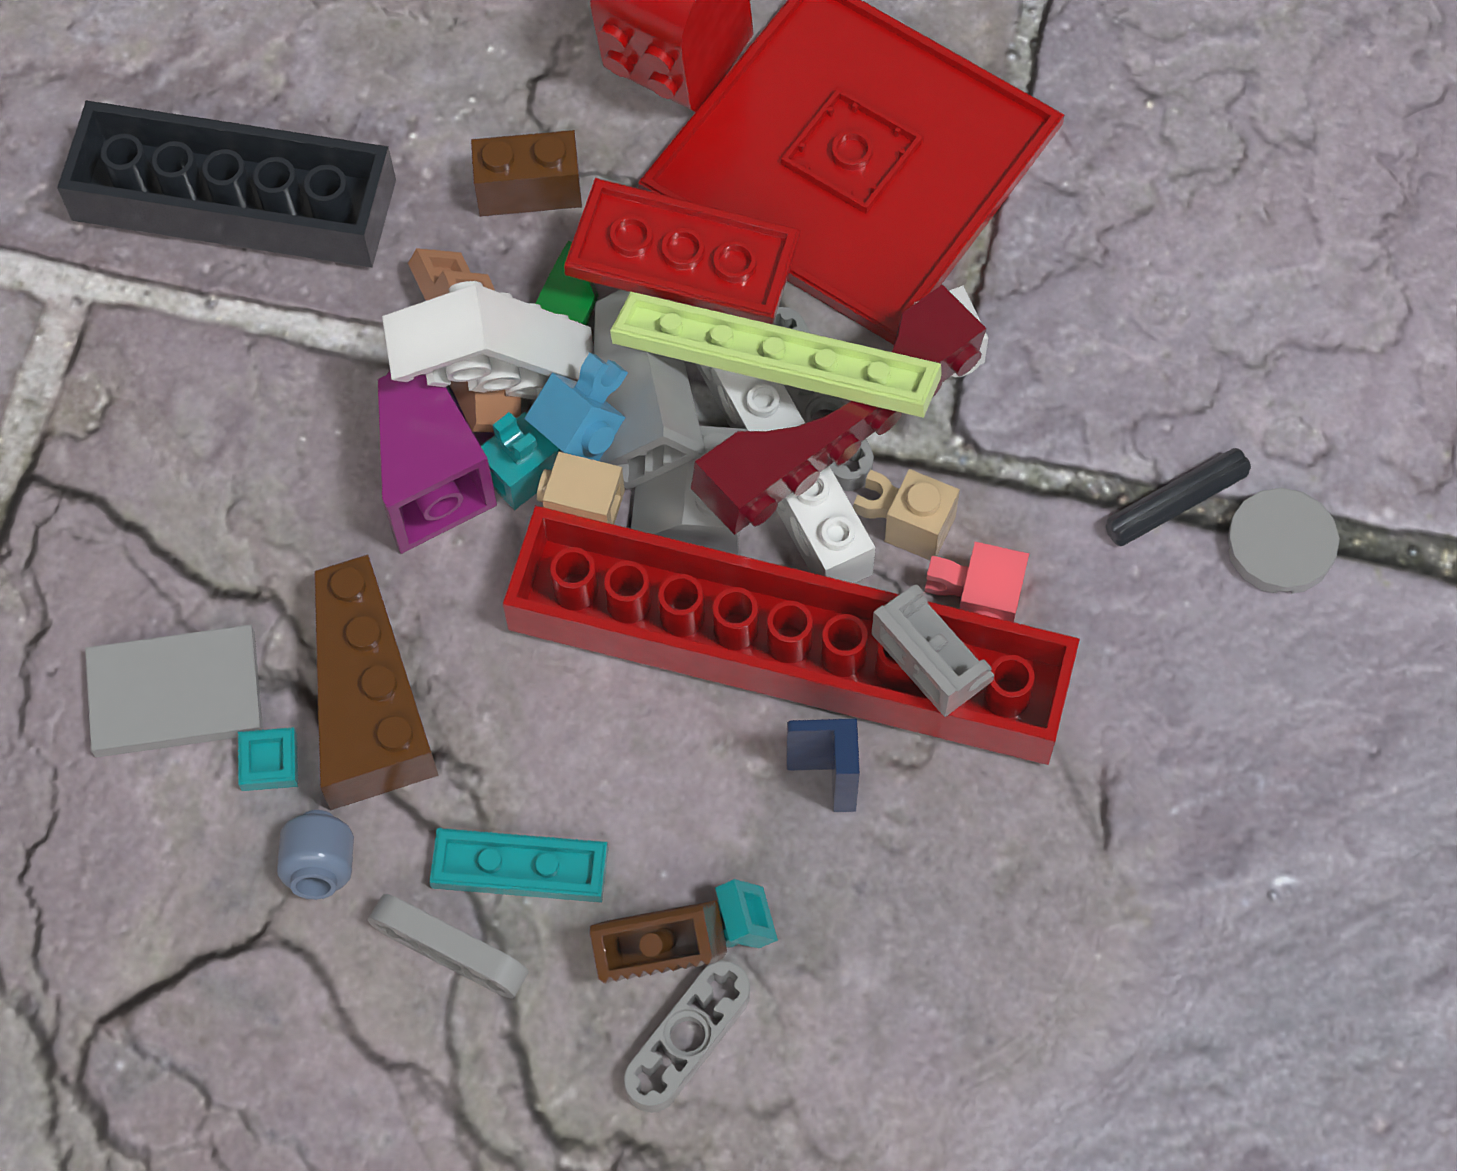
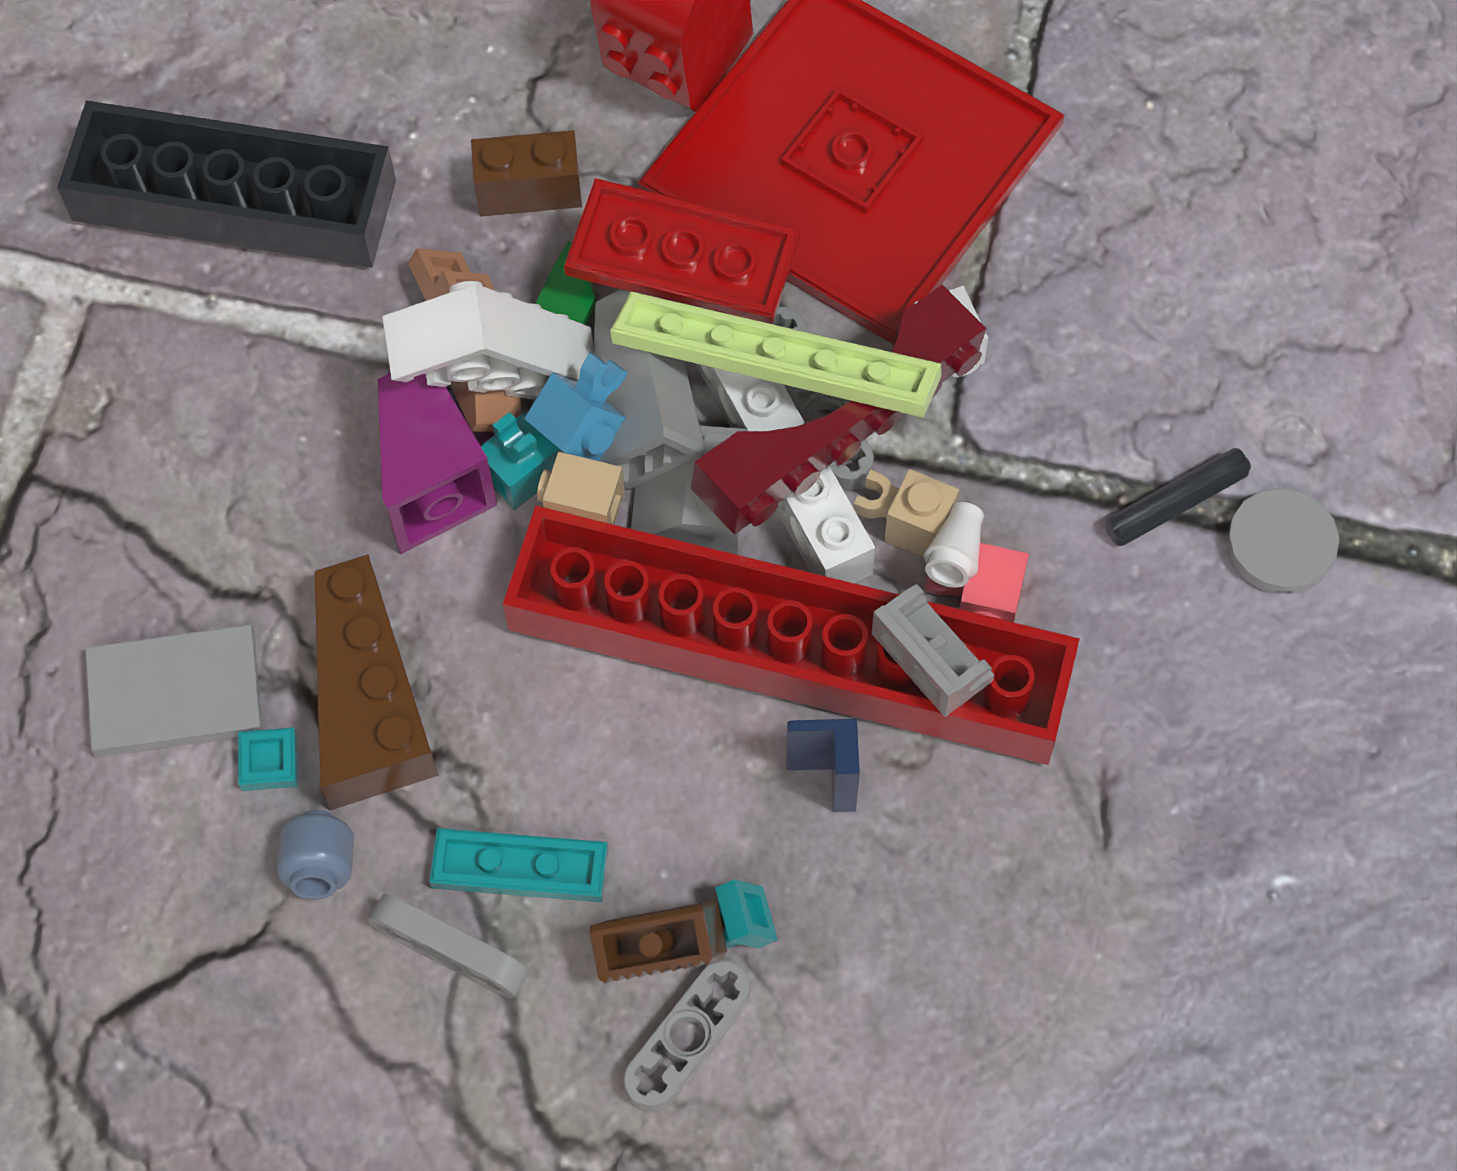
(955, 549): none -> white cone

